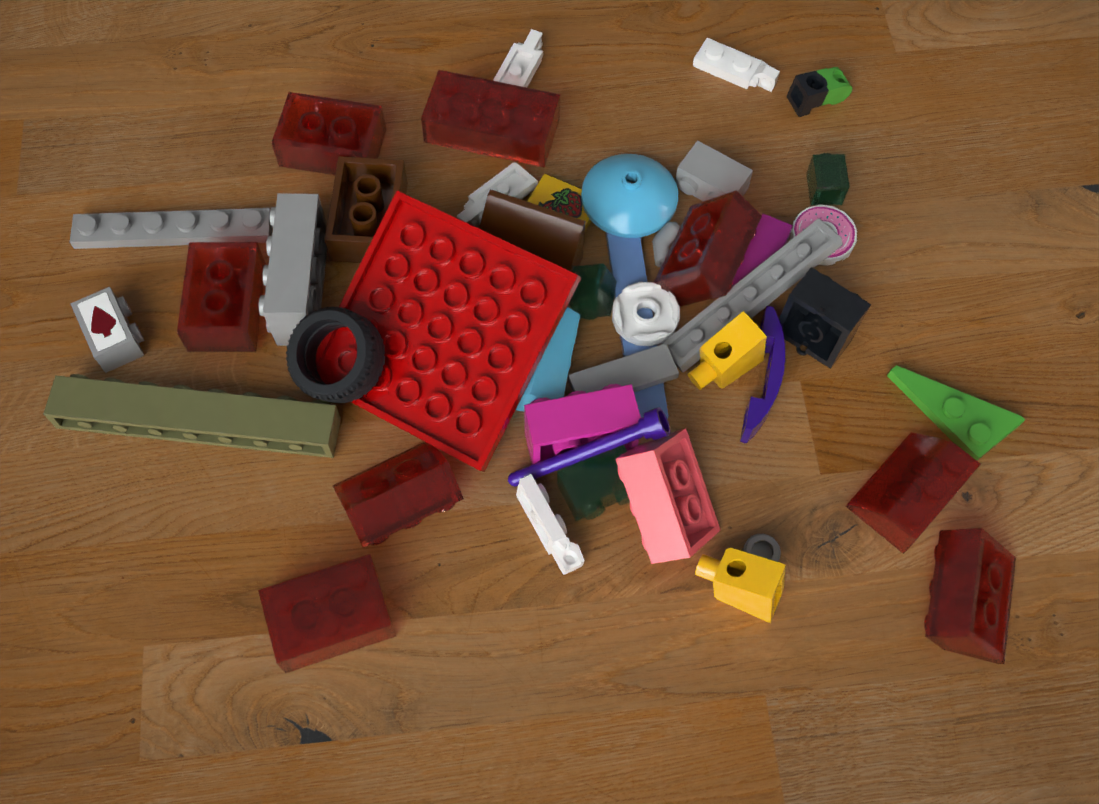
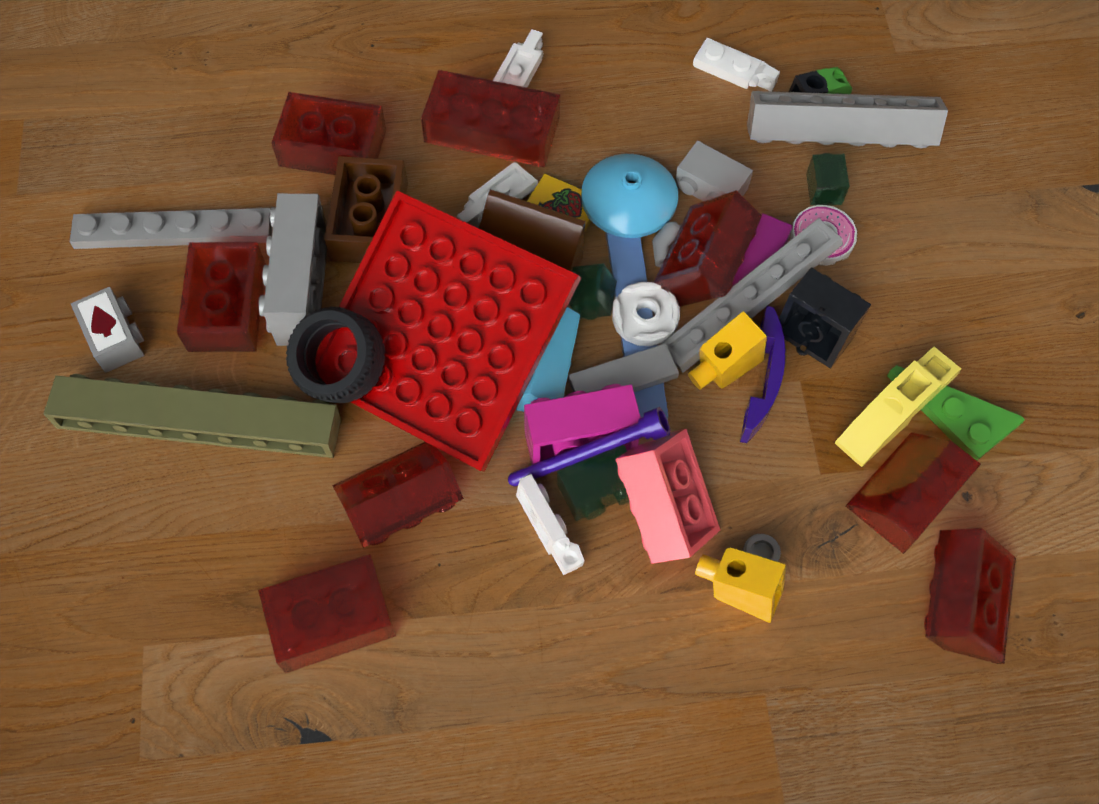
(846, 119): none -> light grey brick
(897, 405): none -> light yellow slope

